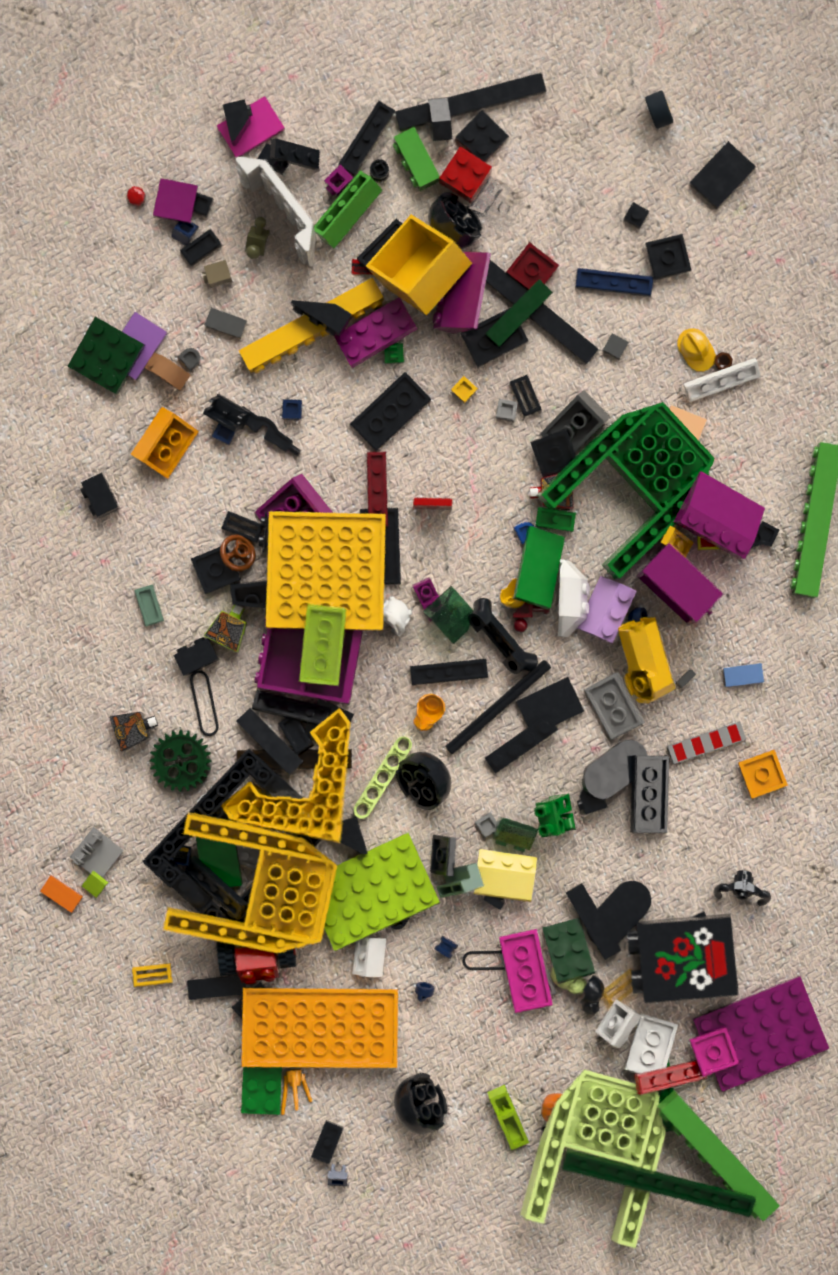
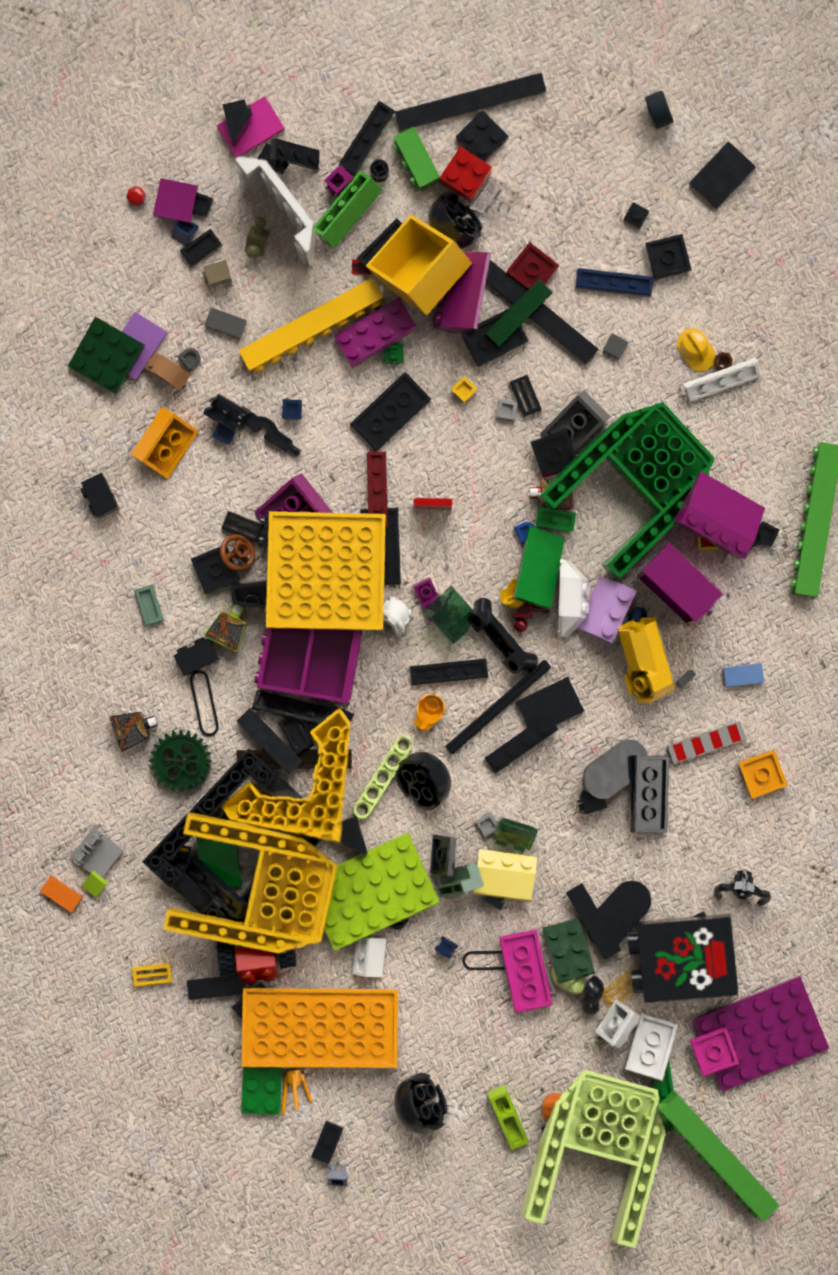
(322, 644): lime plate -> none
(326, 314): black slope -> none
(424, 990): dark blue tile -> none
(440, 119): slope -> none
(551, 814): green hips -> none
(614, 705): light grey tile -> none
(658, 1183): dark green plate -> none
(668, 1077): tile -> none
(677, 540): yellow plate -> none
(693, 422): light nougat slope -> none

